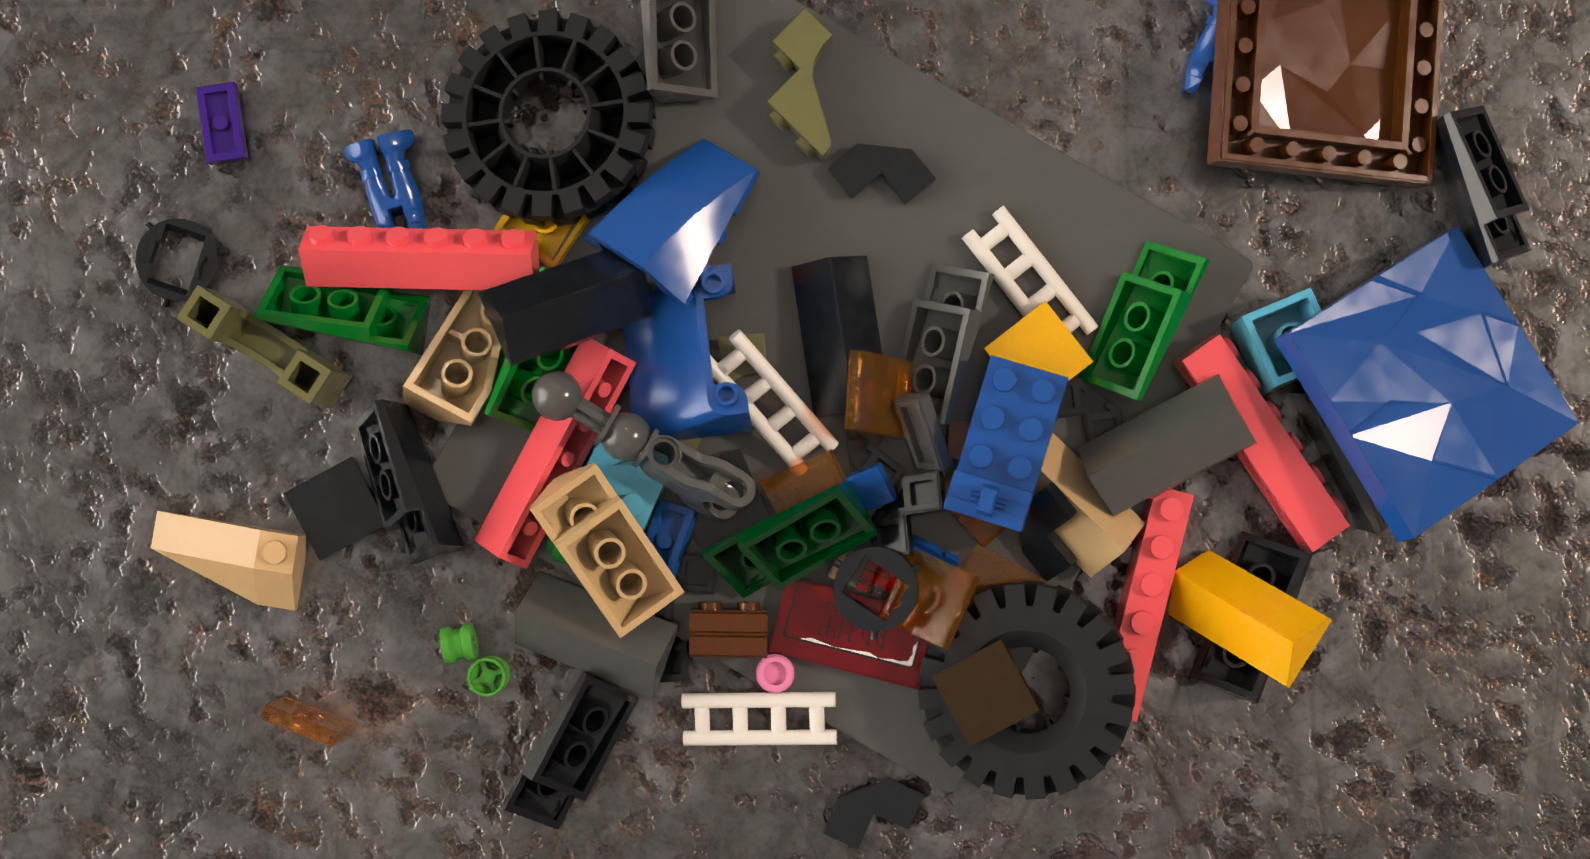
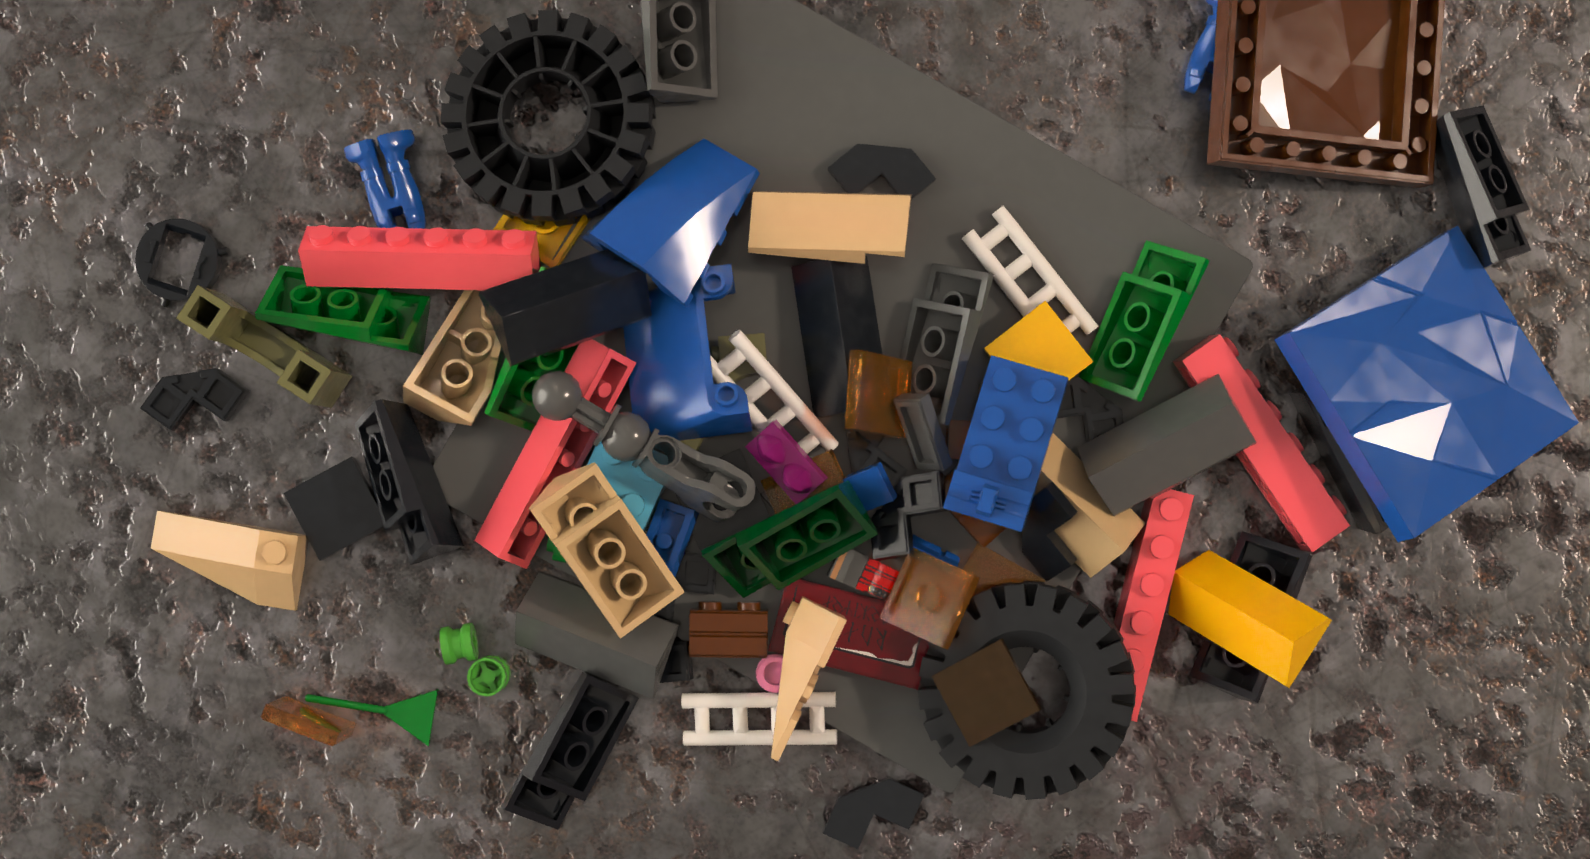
(178, 393): none -> black tile
(221, 123): dark purple plate -> none
(411, 714): none -> green piece
(786, 462): none -> magenta tile
(797, 102): olive arch -> none
(807, 648): none -> tan wedge
(829, 225): none -> tan slope
(858, 613): black piece -> none
(1256, 337): medium azure brick -> none

